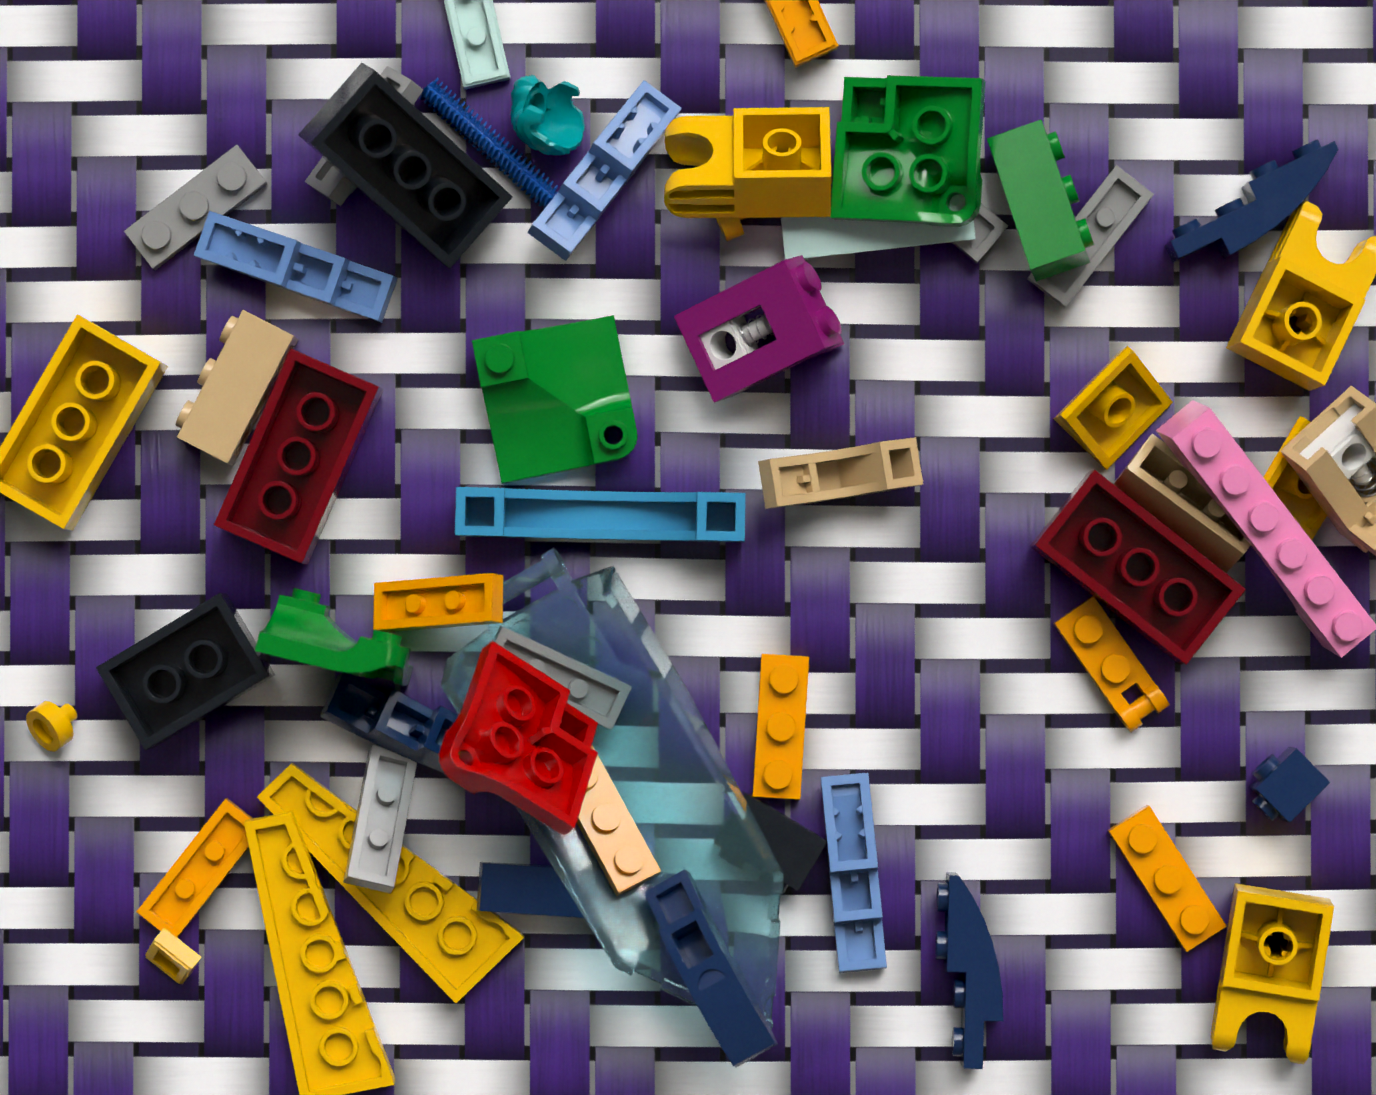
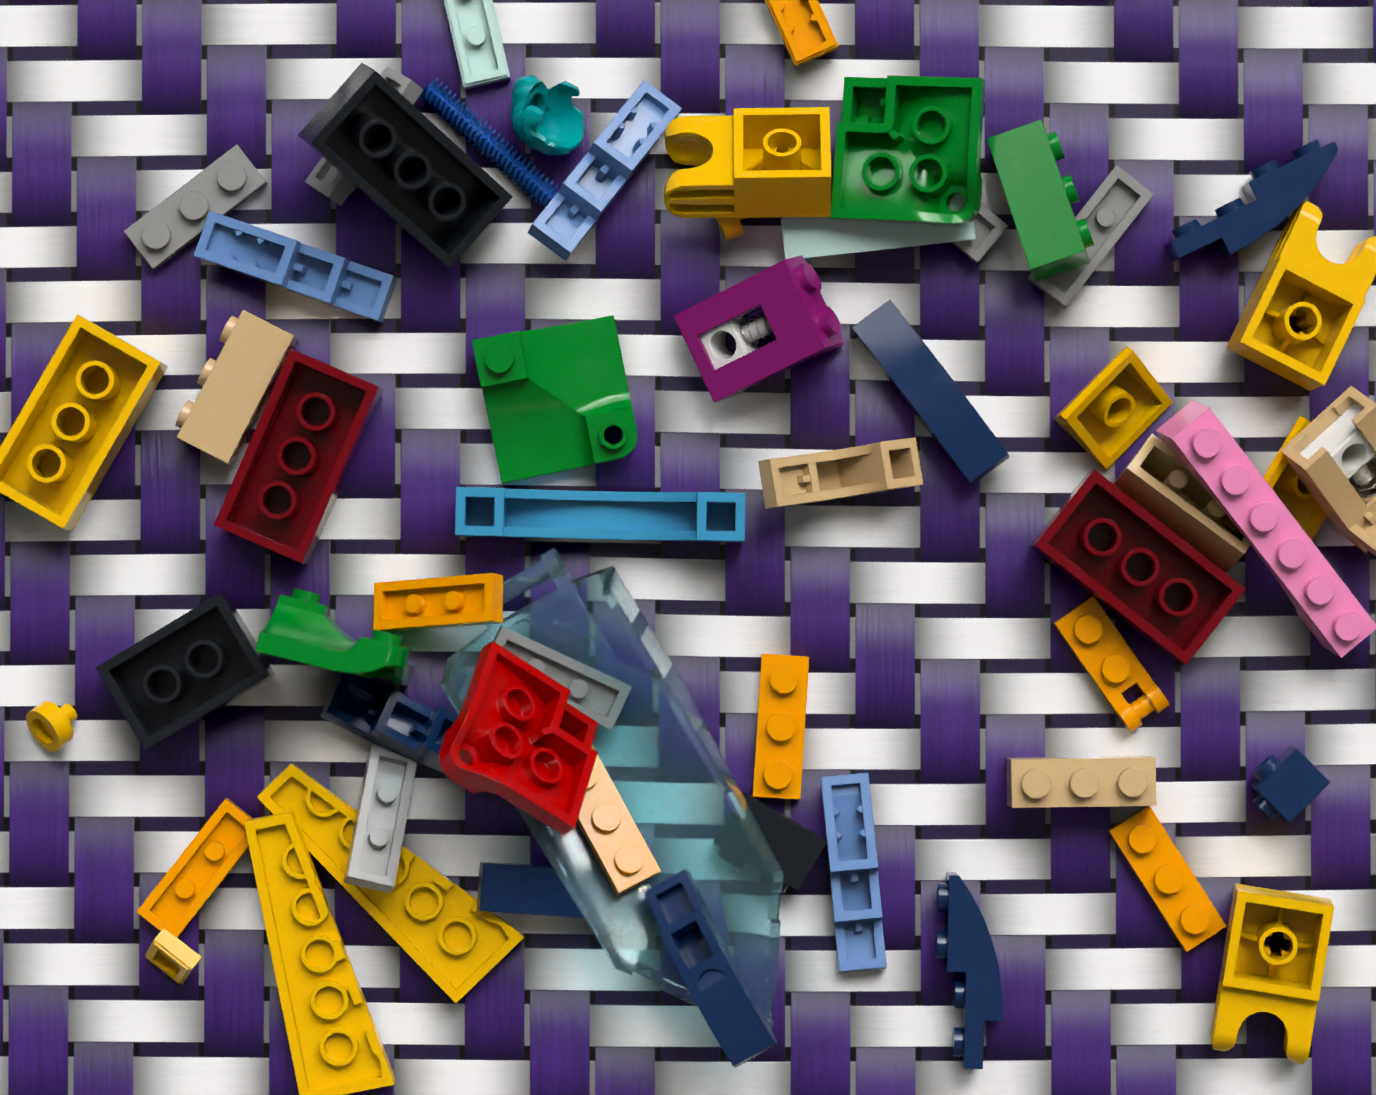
(930, 392): none -> dark blue slope
(1081, 781): none -> tan arch

